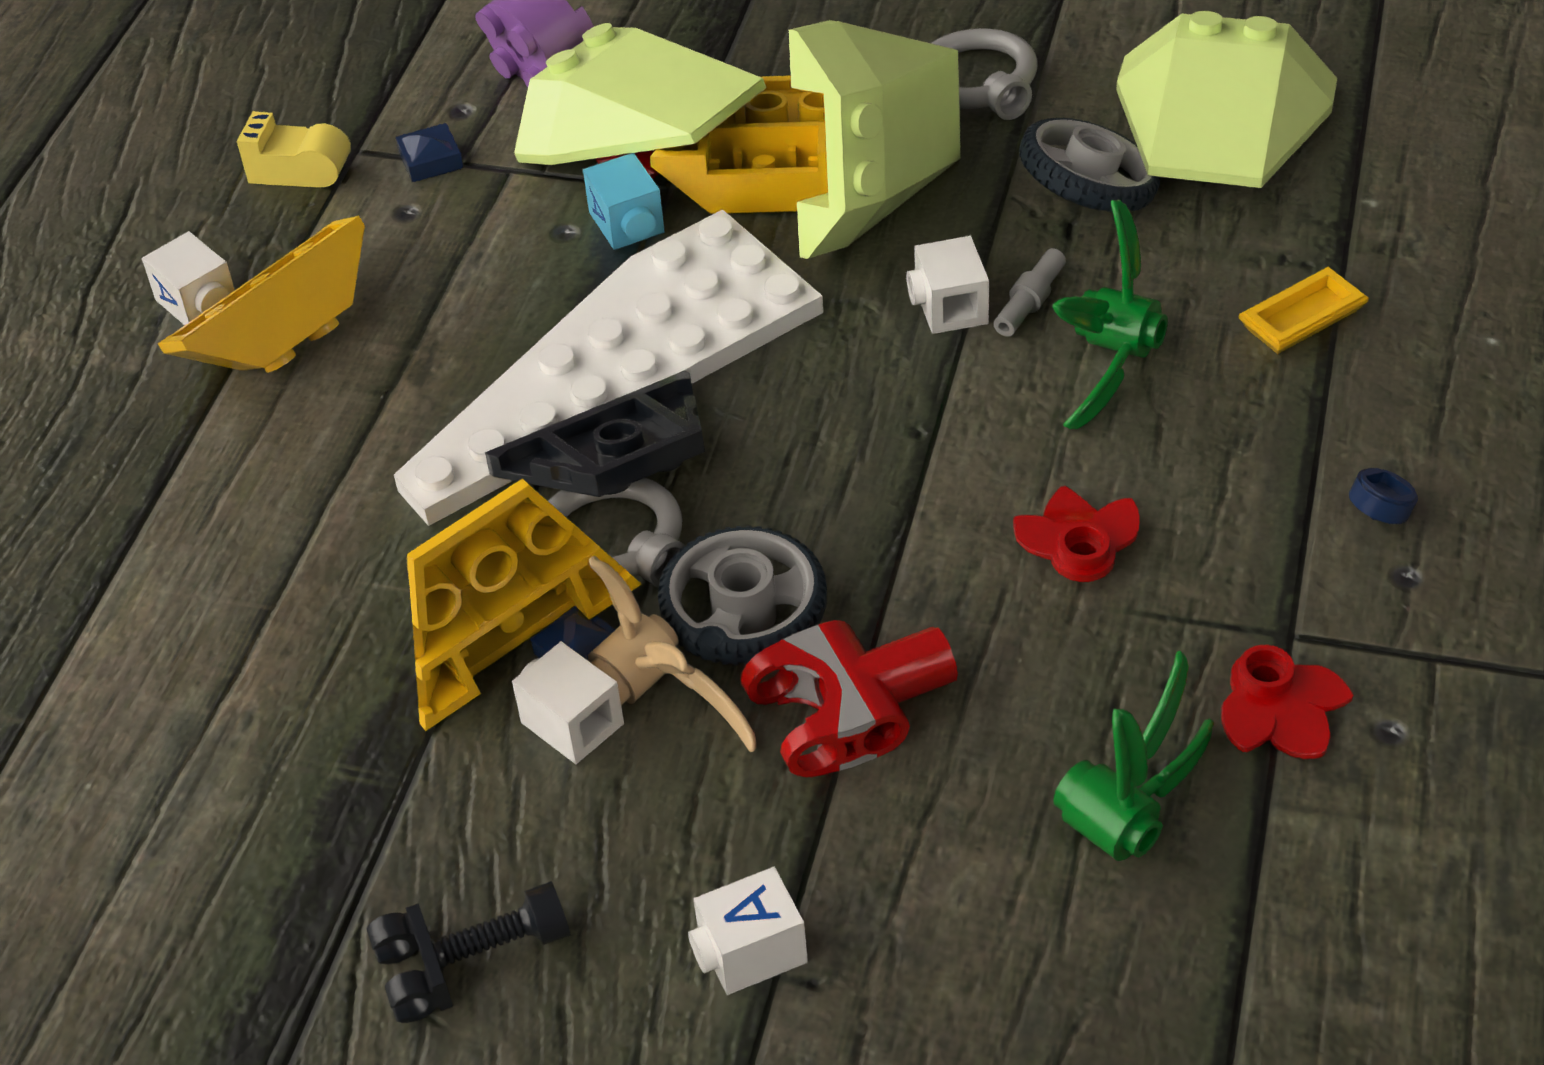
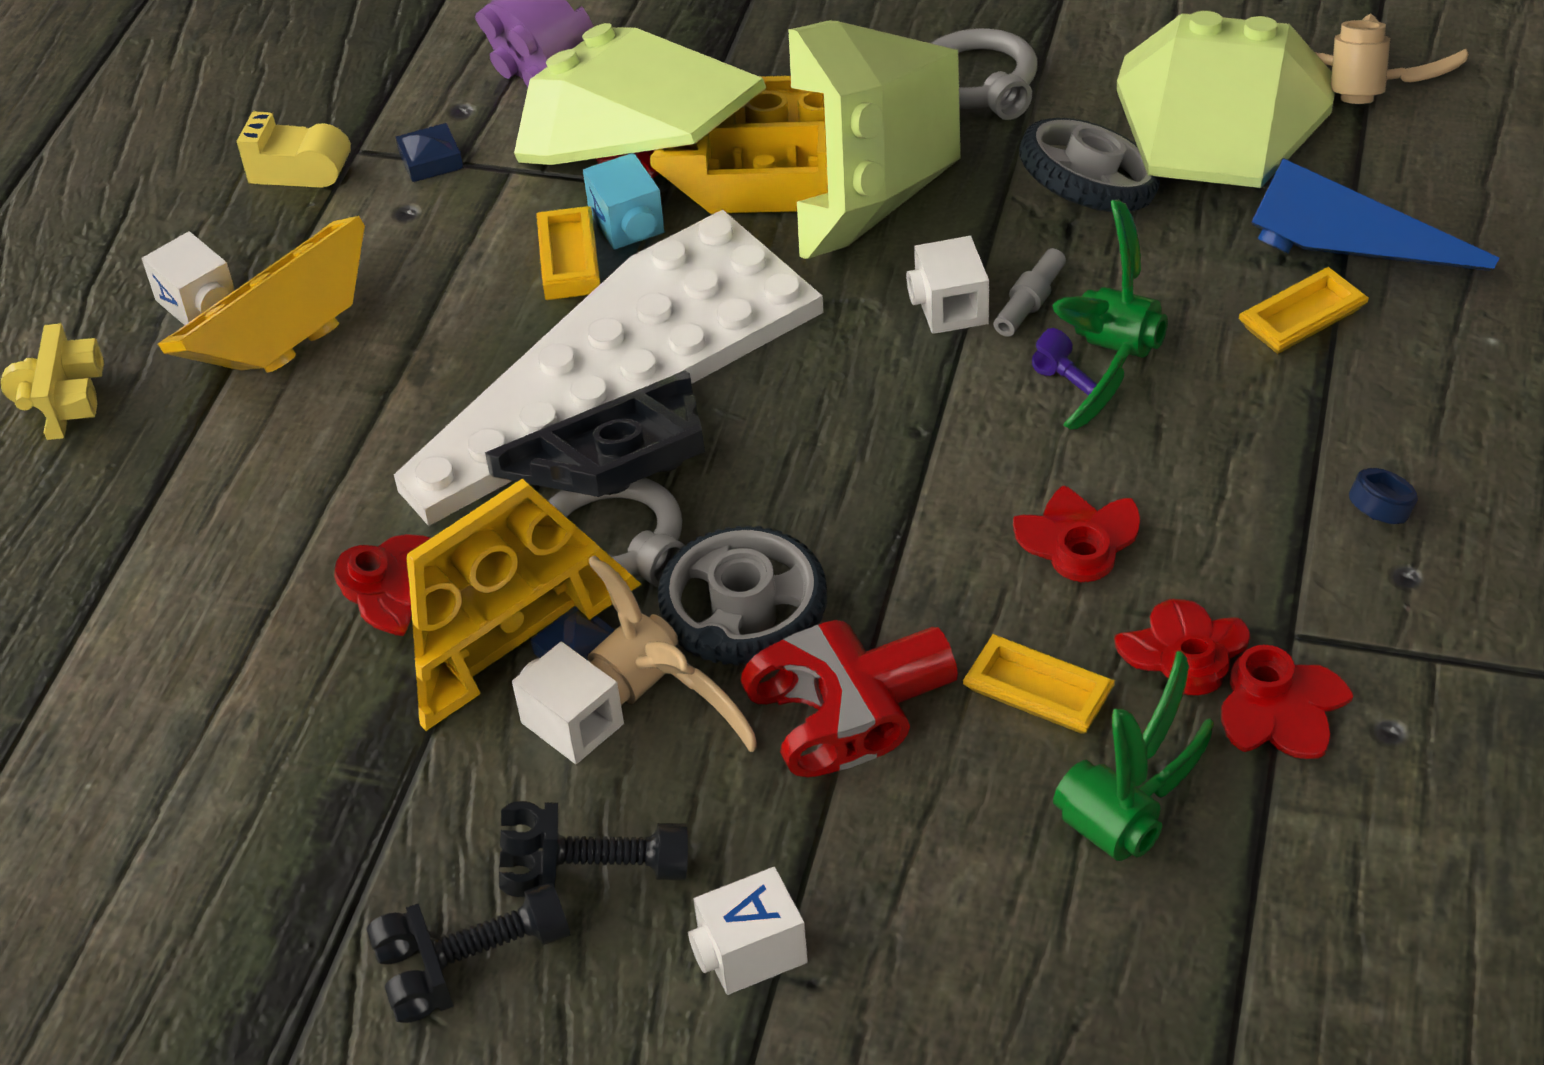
(56, 380): none -> light yellow hips
(379, 581): none -> red plate
(568, 252): none -> yellow tile
(663, 851): none -> black bar
(1038, 684): none -> yellow tile
(1051, 357): none -> dark purple hand
(1189, 629): none -> red plate
(1331, 218): none -> blue wedge
(1362, 62): none -> tan plant

